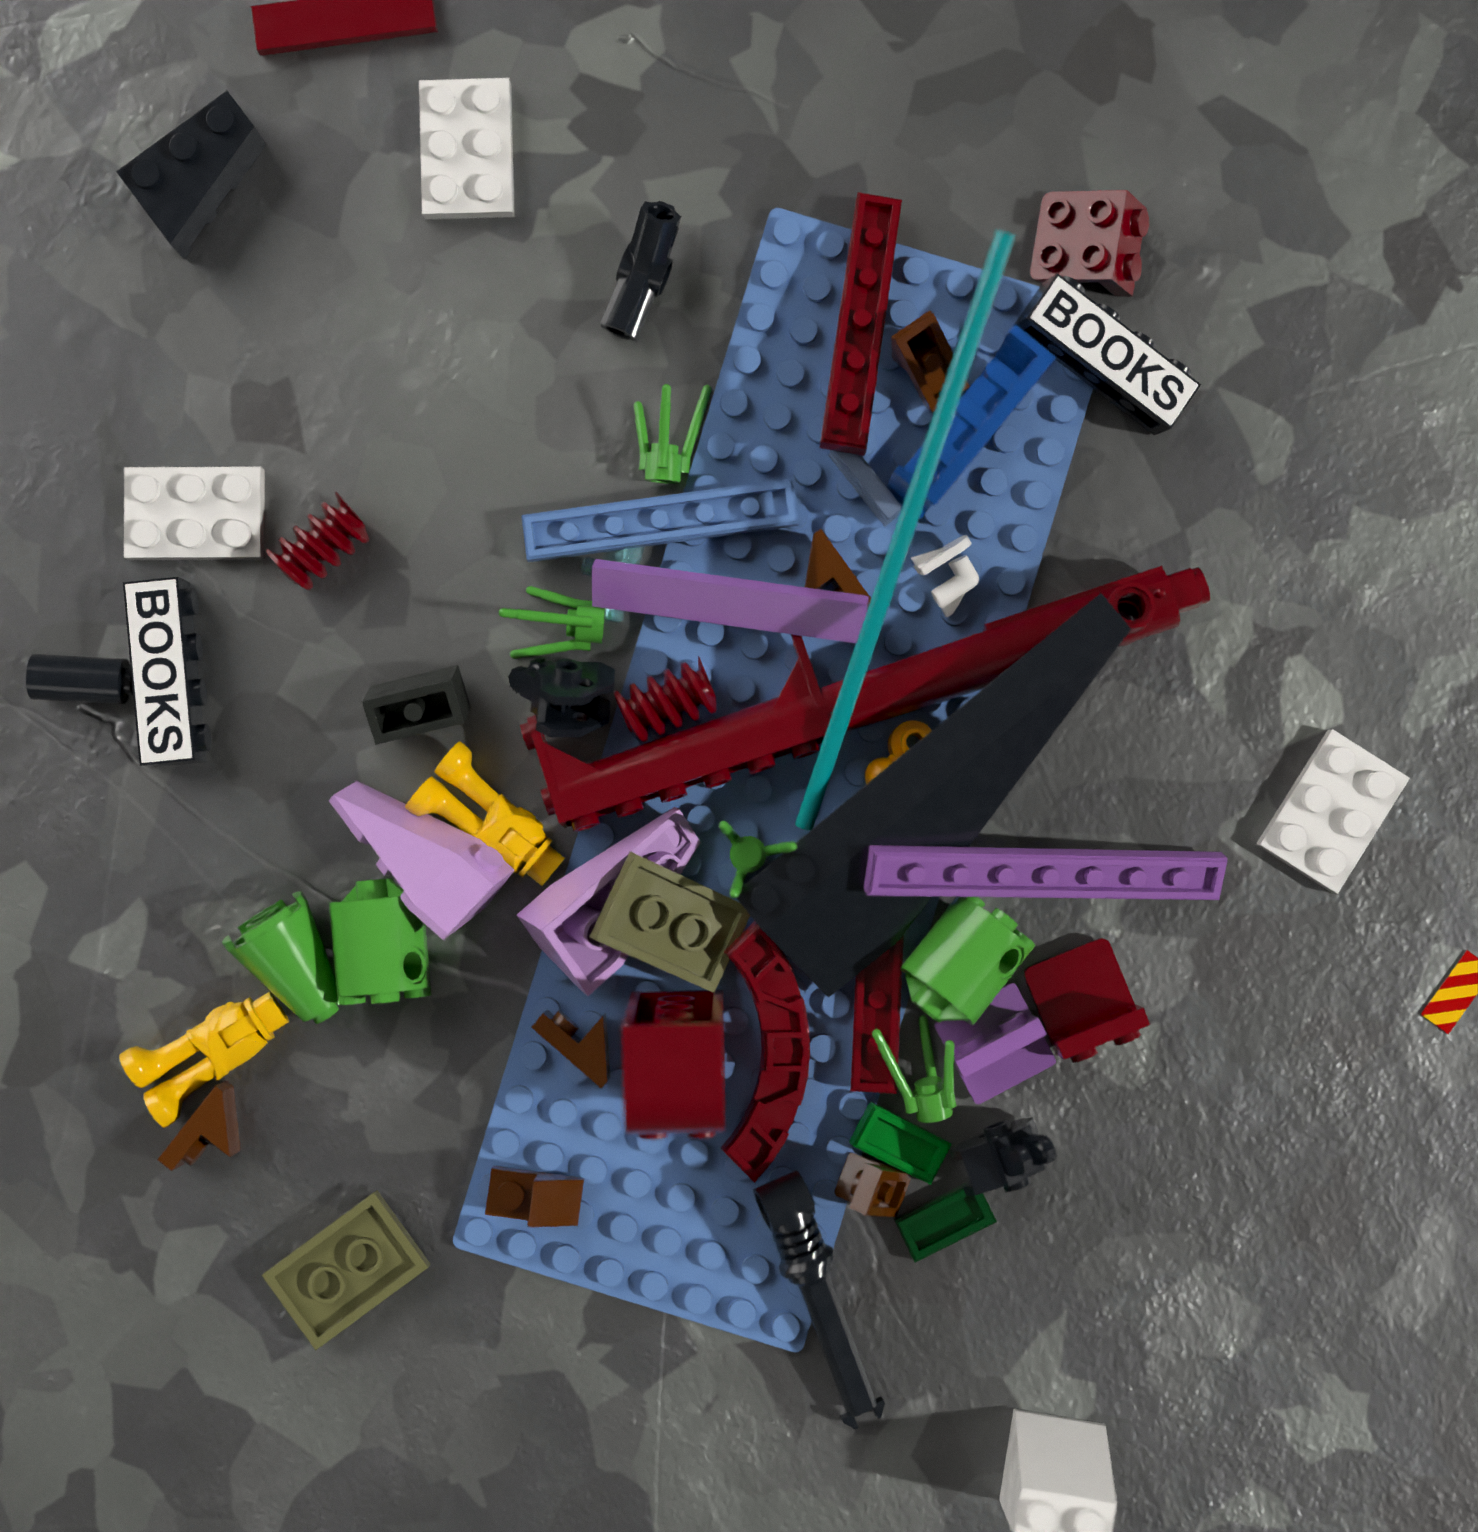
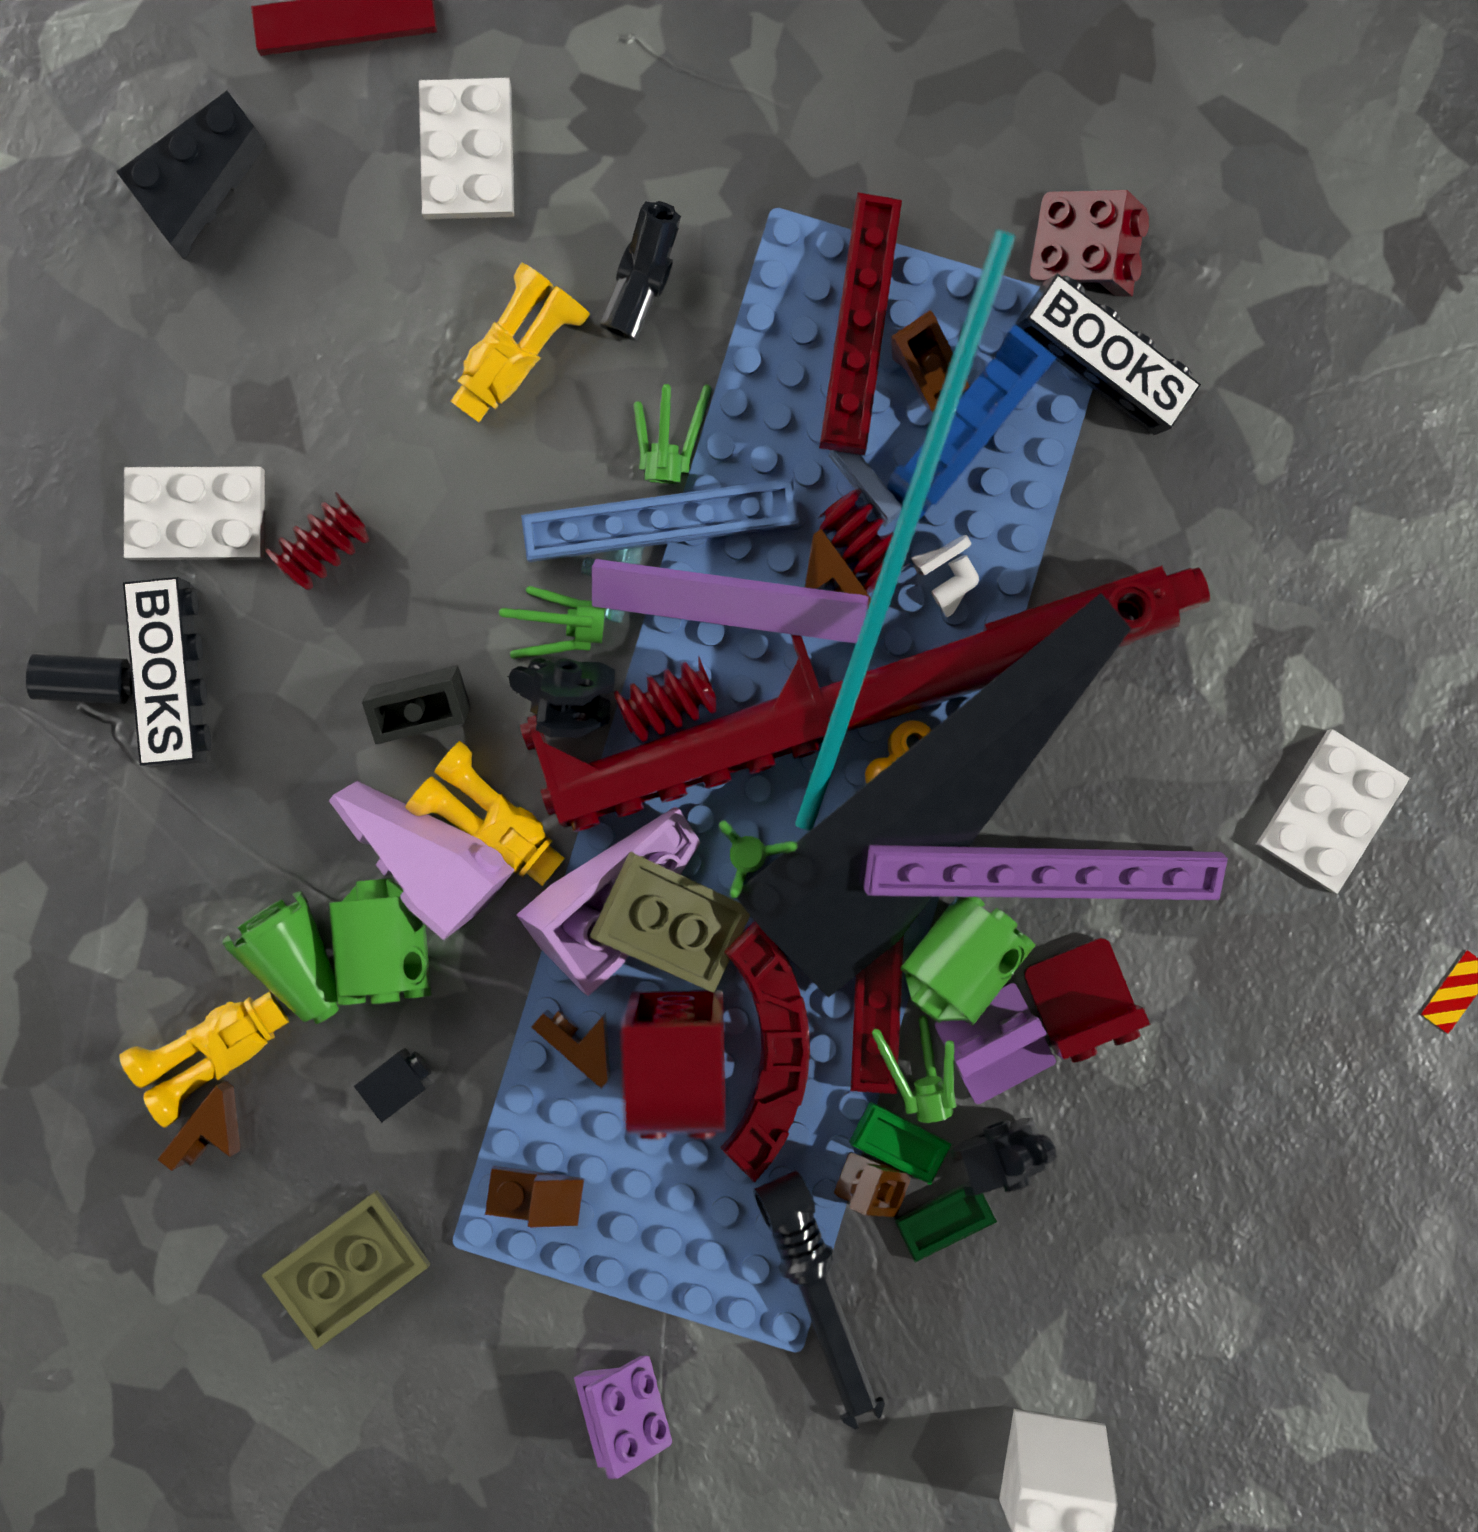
(394, 1083): none -> black brick
(500, 364): none -> yellow piece
(623, 1415): none -> medium lavender bracket
(858, 535): none -> dark red piece

